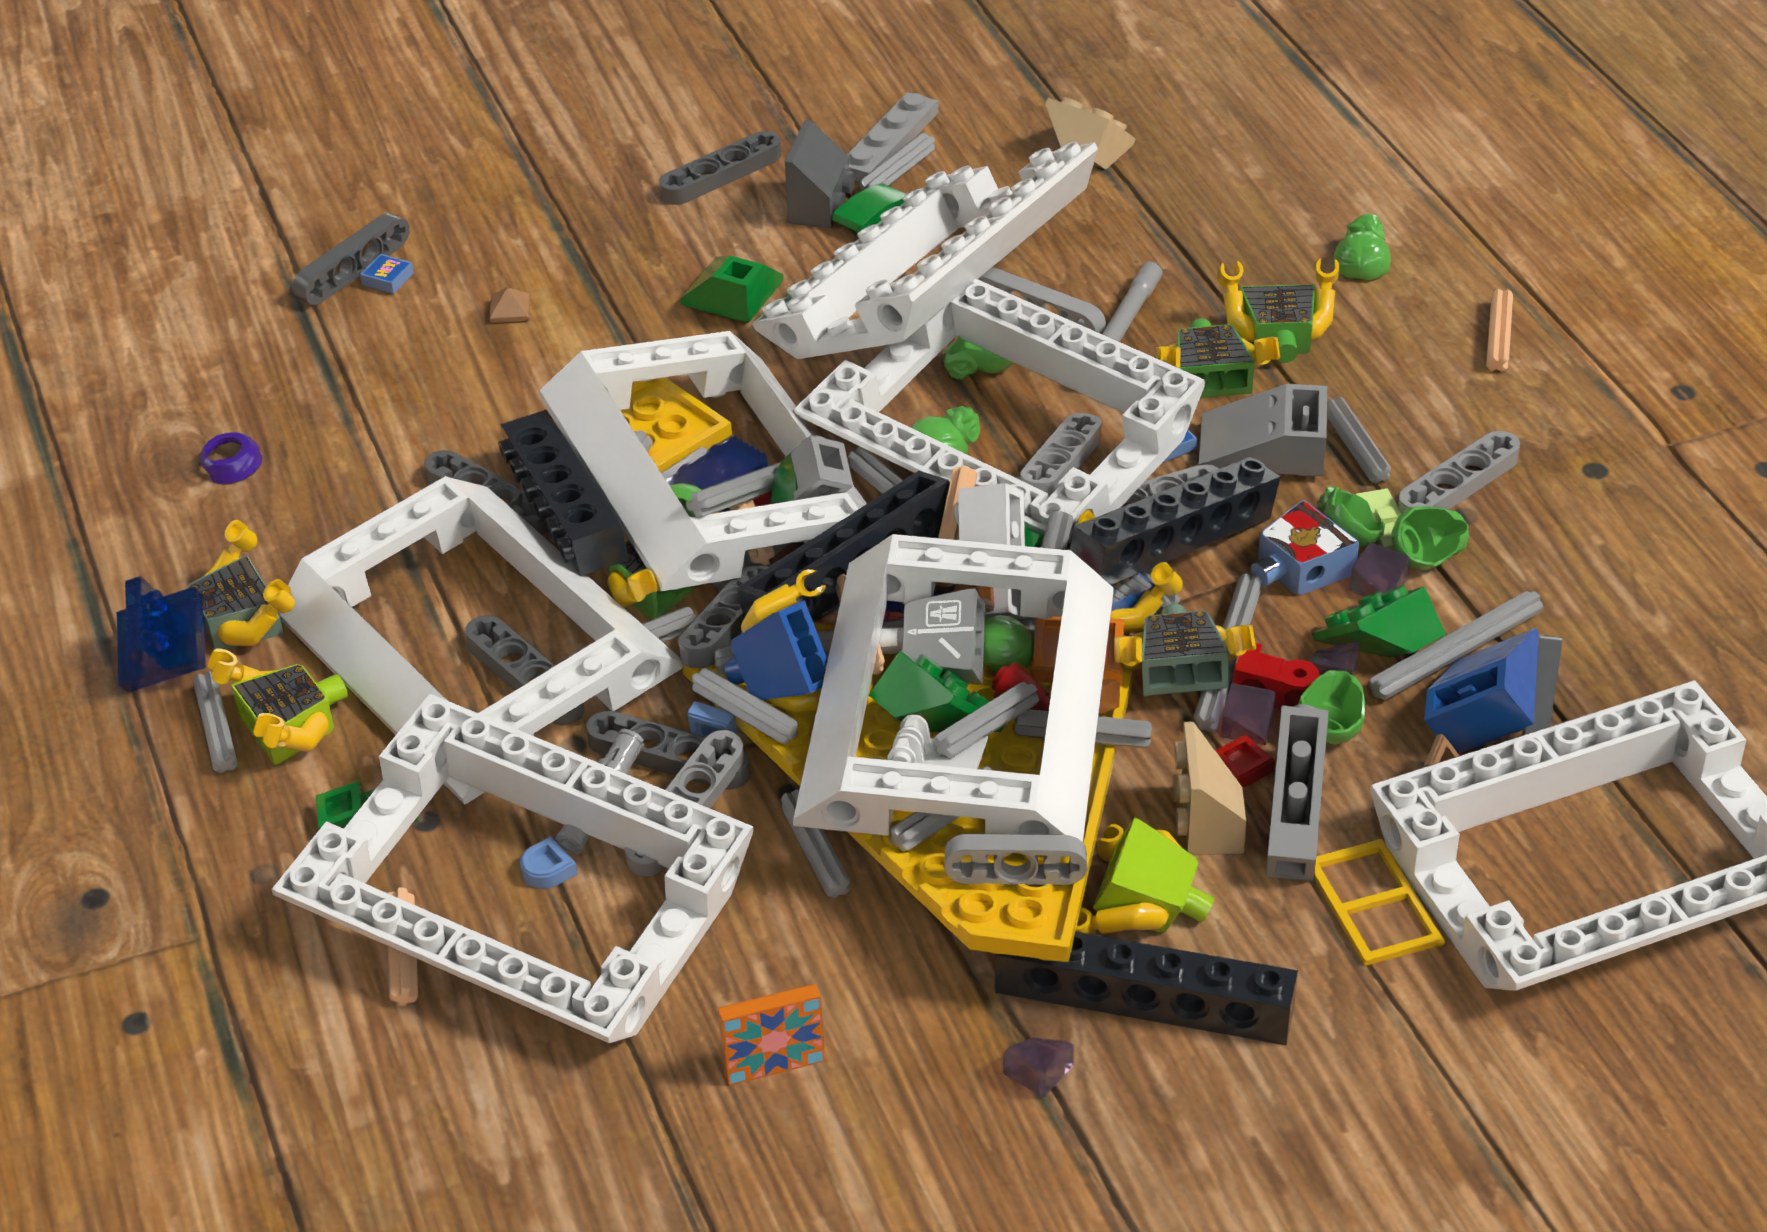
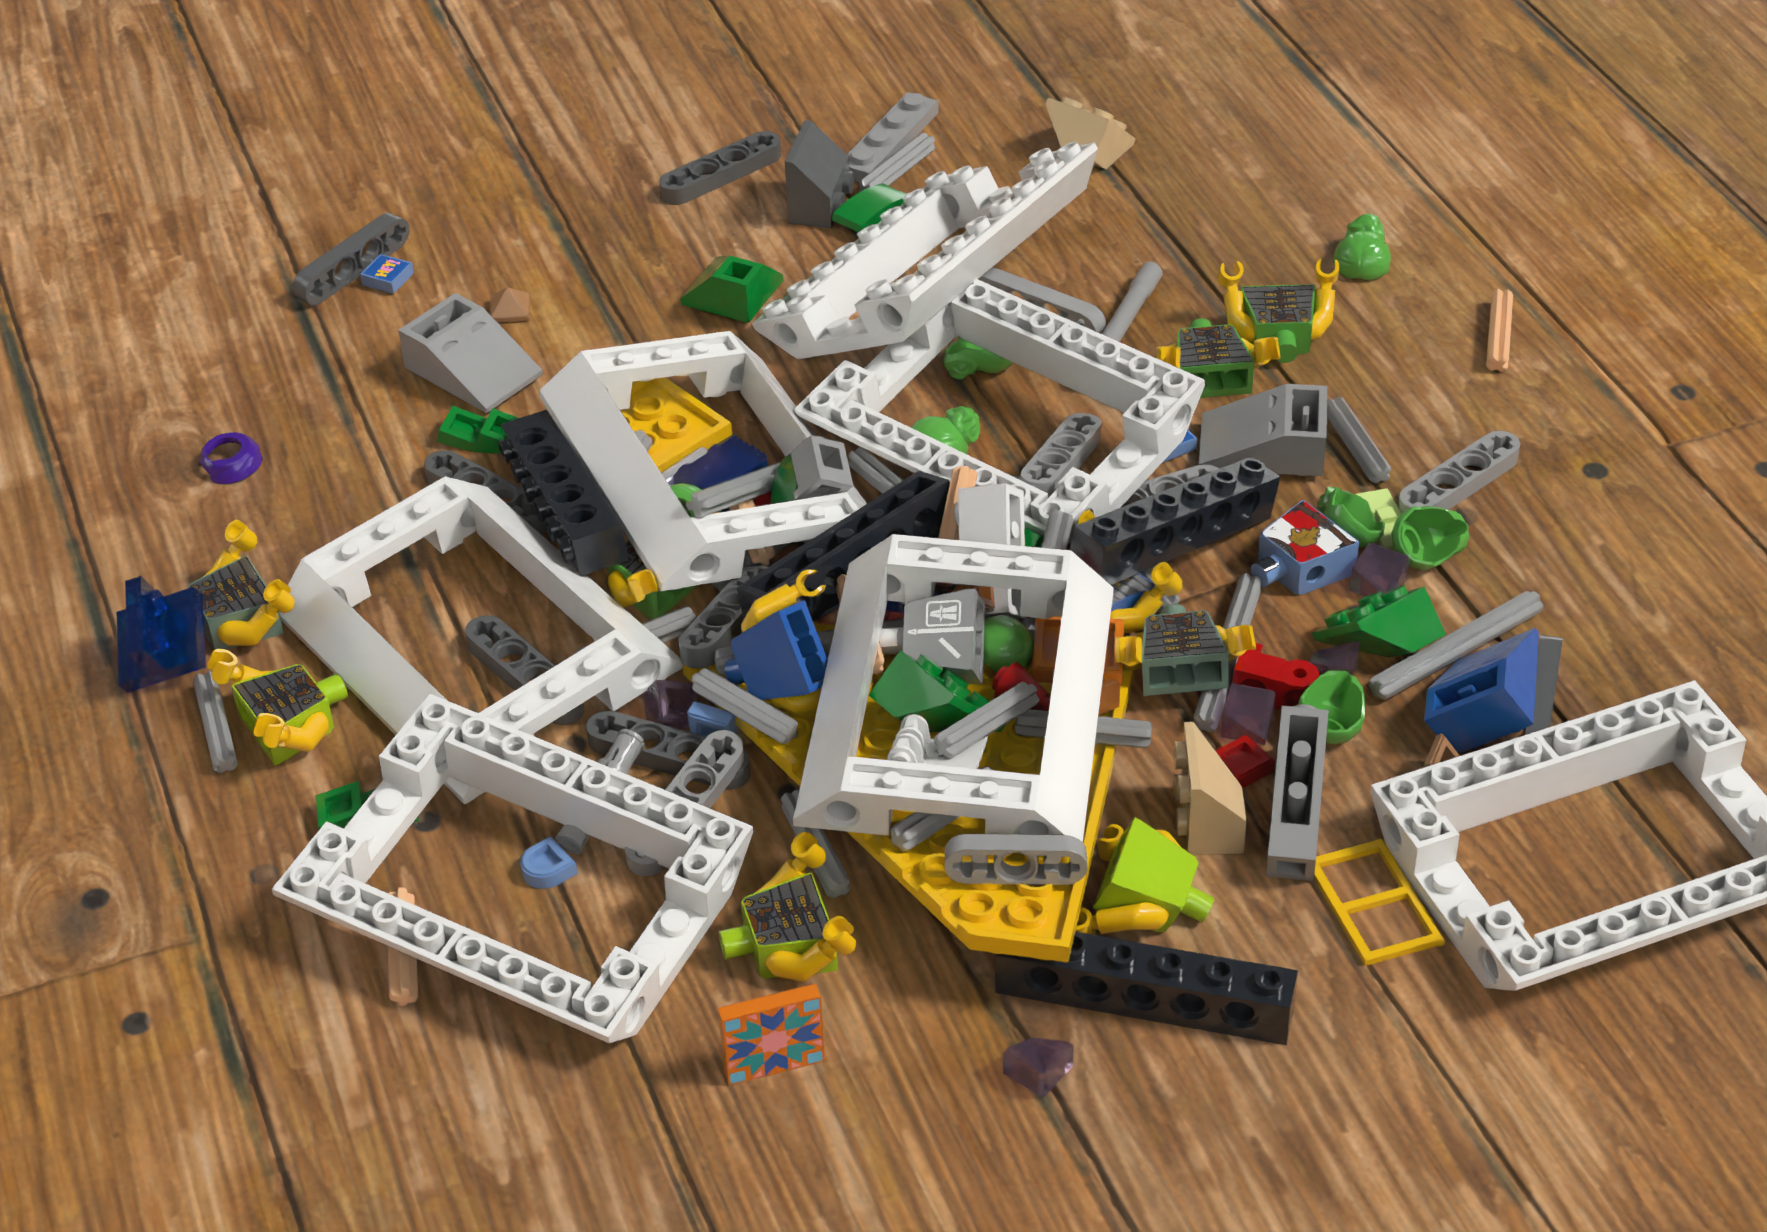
(466, 353): none -> light grey slope
(472, 431): none -> green slope
(669, 702): none -> slope
(788, 922): none -> torso

